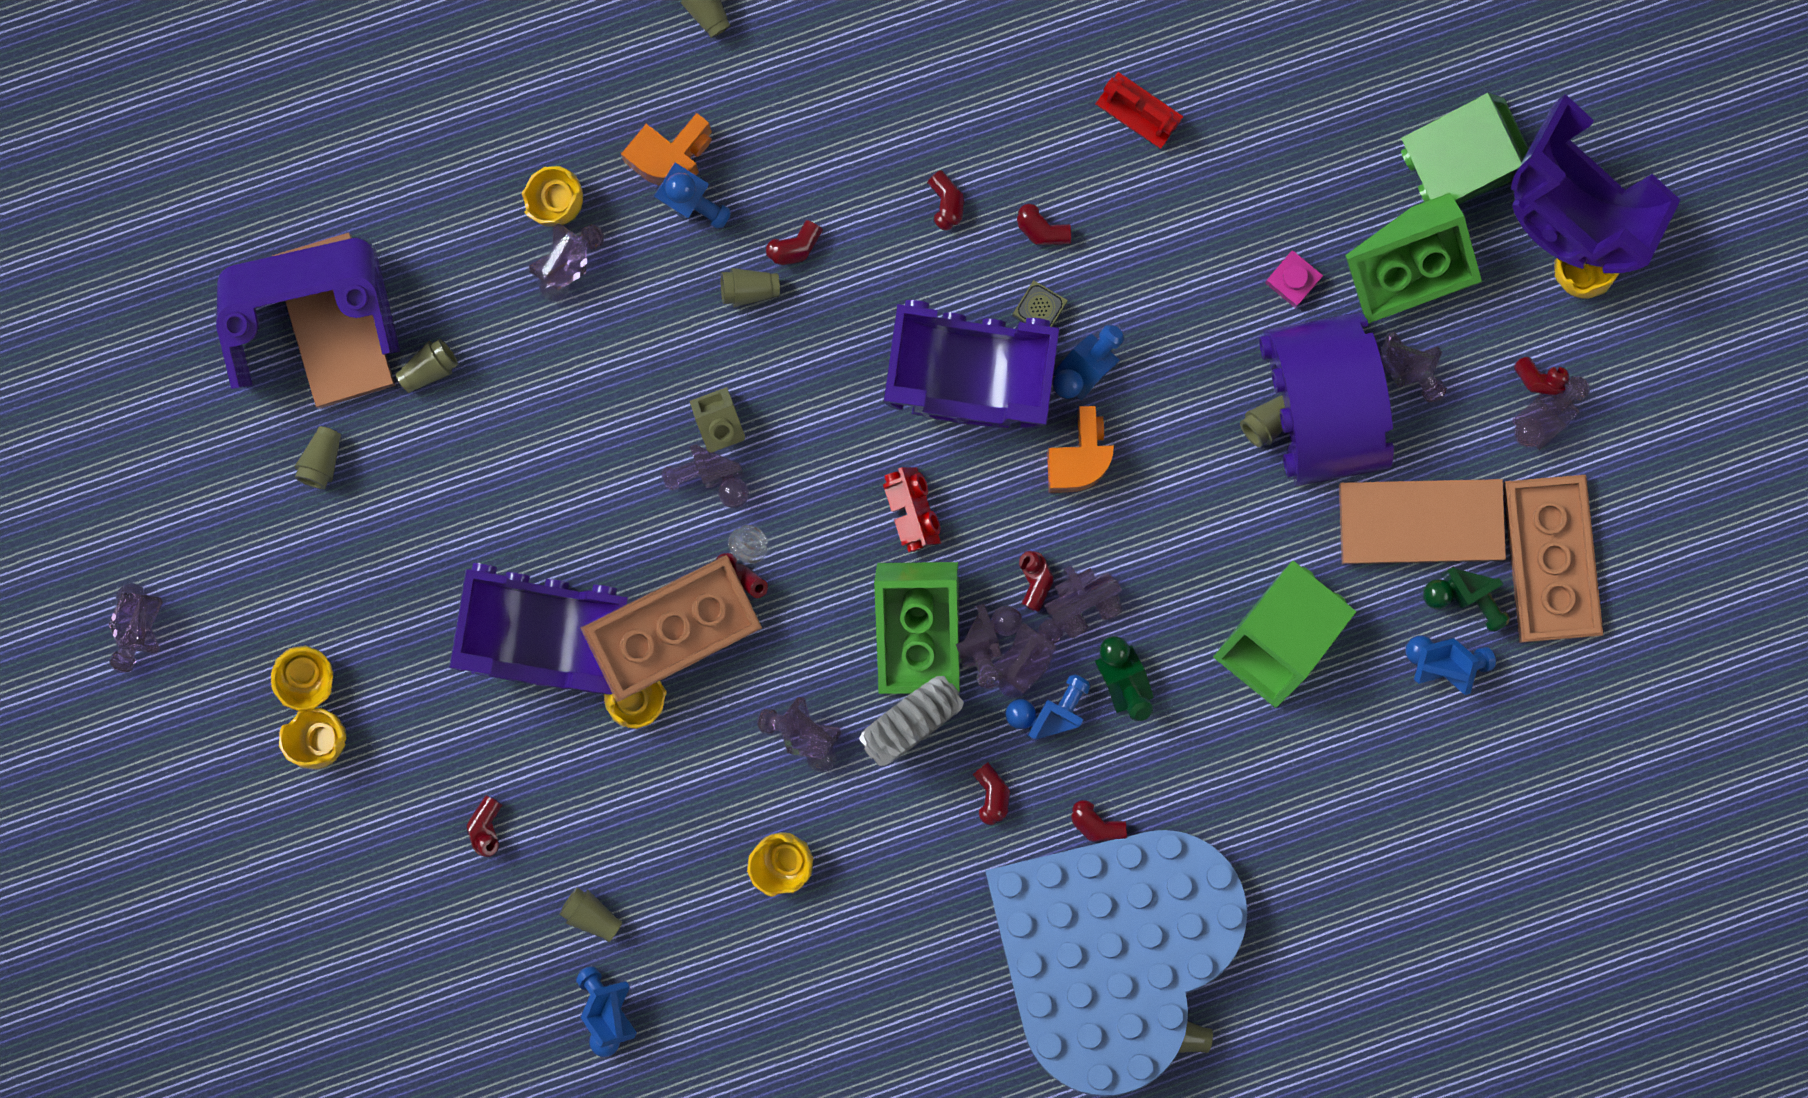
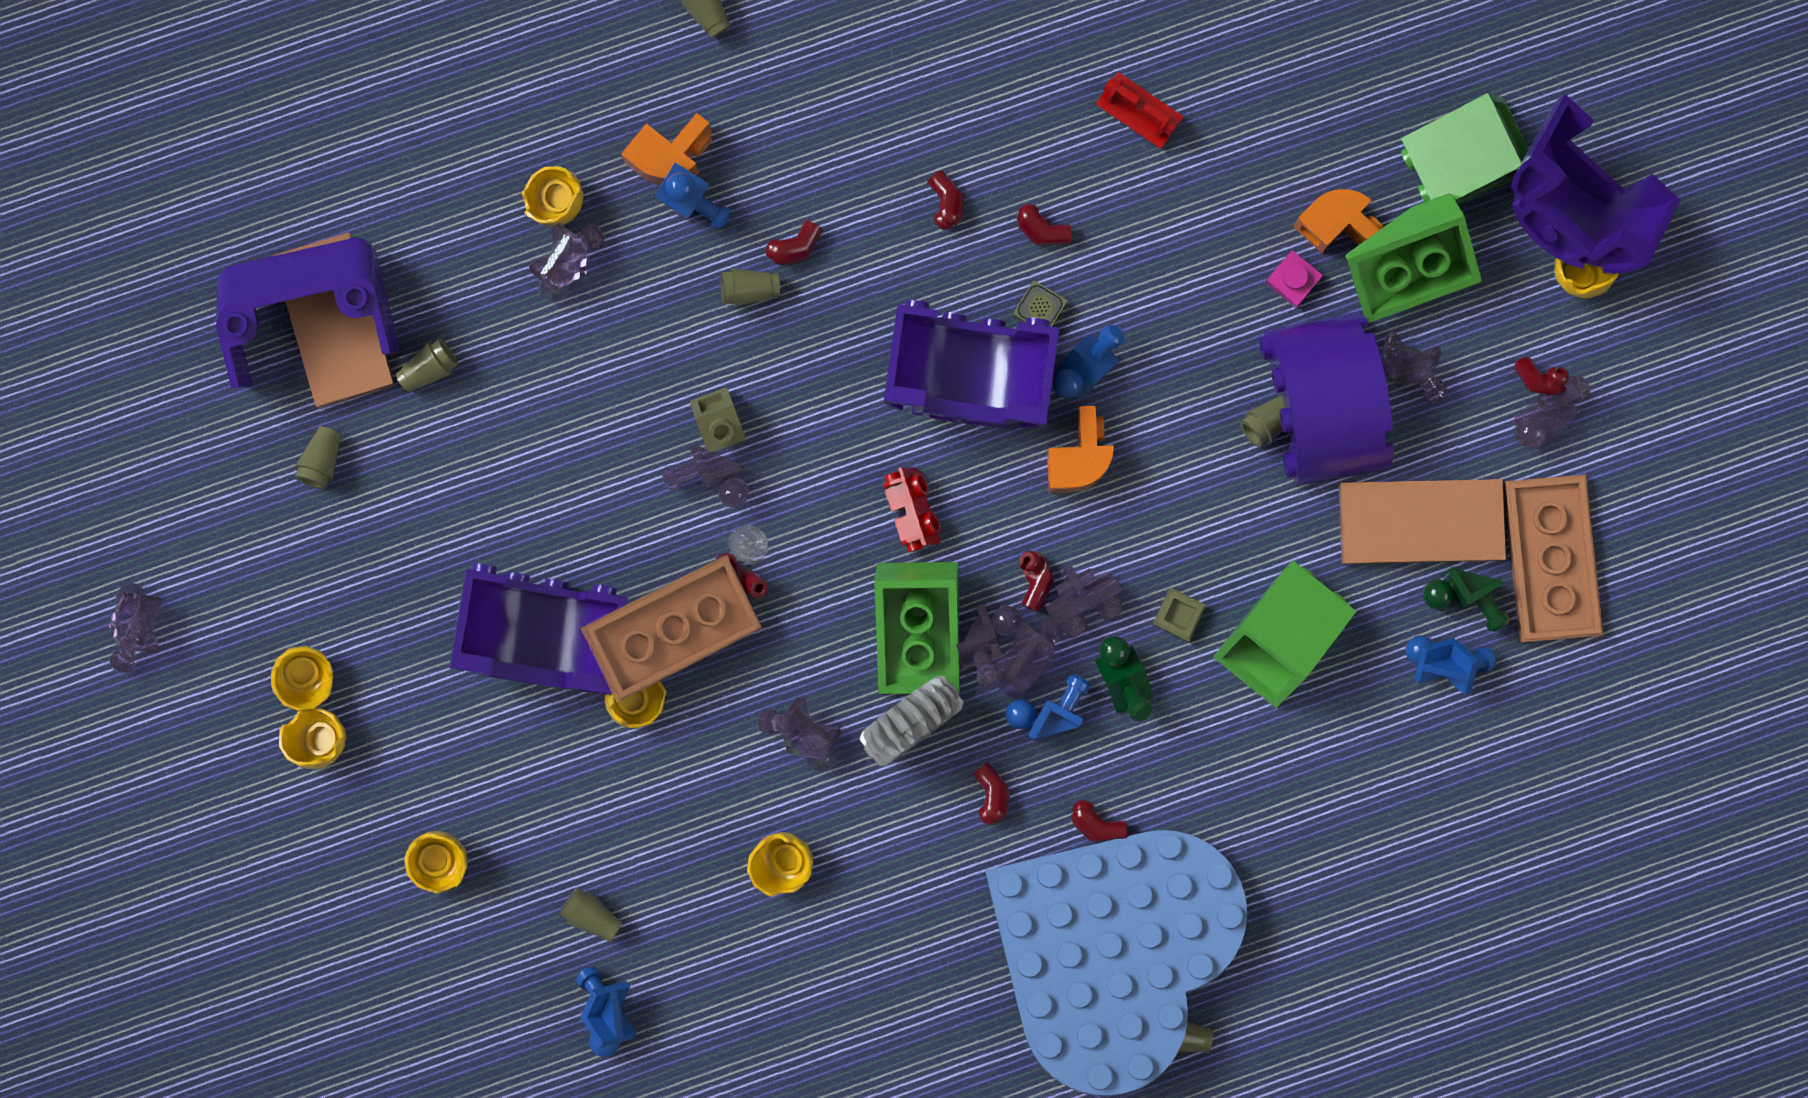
(436, 861): none -> yellow hair
(481, 828): dark red arm -> none
(1179, 614): none -> olive tile
(1334, 214): none -> orange brick

